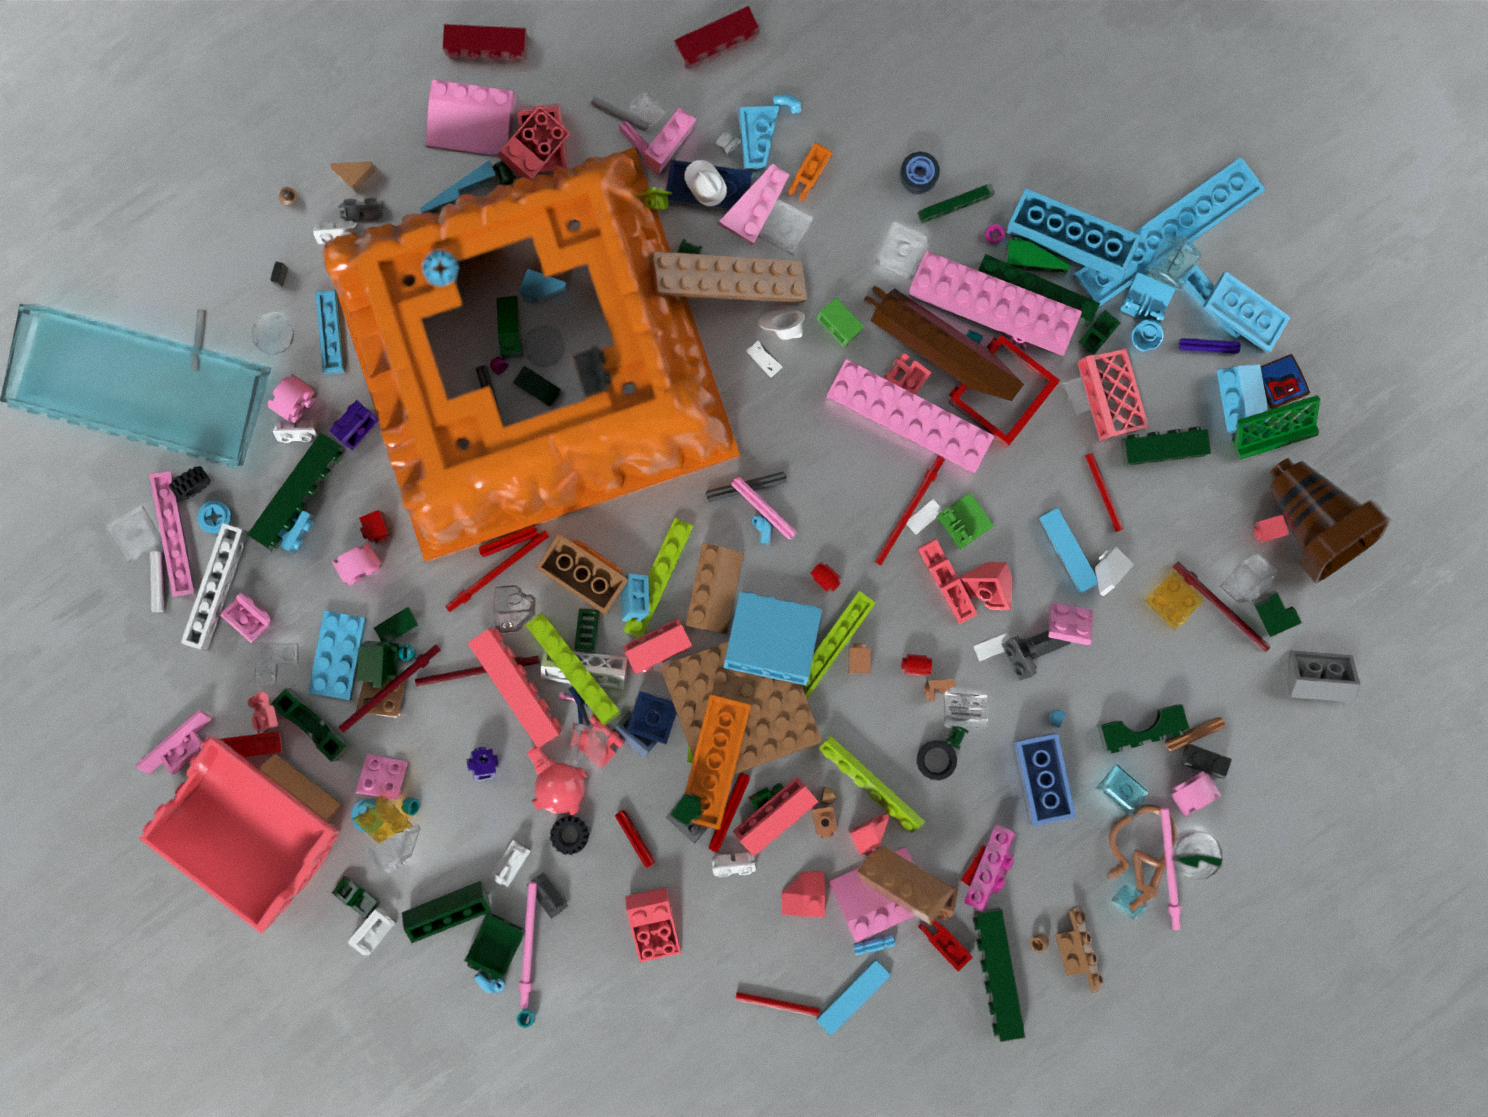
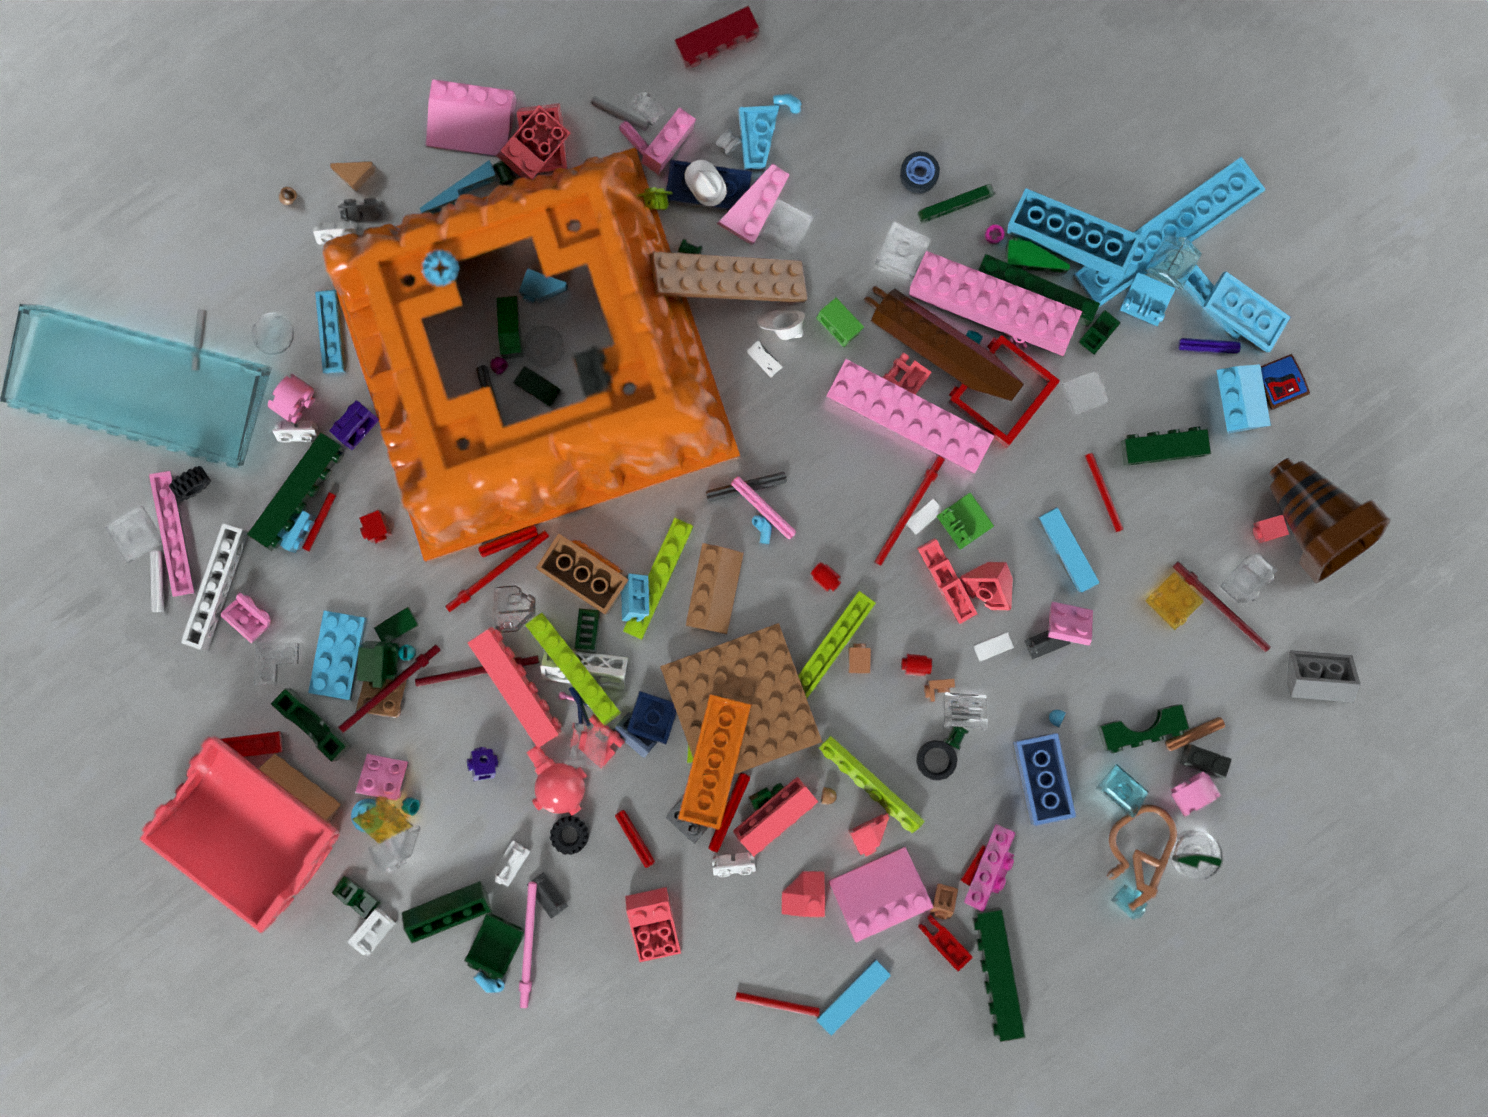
(177, 747): bright pink bracket -> none
(206, 511): medium azure gear -> none
(264, 716): coral plate -> none
(279, 273): pearl dark grey tile -> none
(319, 521): none -> red bar
(356, 563): bright pink brick -> none
(485, 42): dark red brick -> none
(522, 1018): teal hinge -> none
(657, 646): coral brick -> none
(688, 809): dark green brick -> none
(773, 638): medium azure panel -> none
(811, 169): orange hinge -> none
(821, 813): nougat brick -> none
(874, 945): medium azure axle -> none
(905, 883): medium nougat slope -> none
(1014, 650): dark grey hinge -> none
(1039, 942): medium nougat hinge -> none
(1077, 950): medium nougat bracket -> none
(1096, 394): coral fence -> none
(1111, 569): white slope -> none
(1147, 335): medium azure hair -> none
(1174, 907): bright pink bar -> none
(1270, 436): green fence -> none
(1275, 616): dark green plate -> none

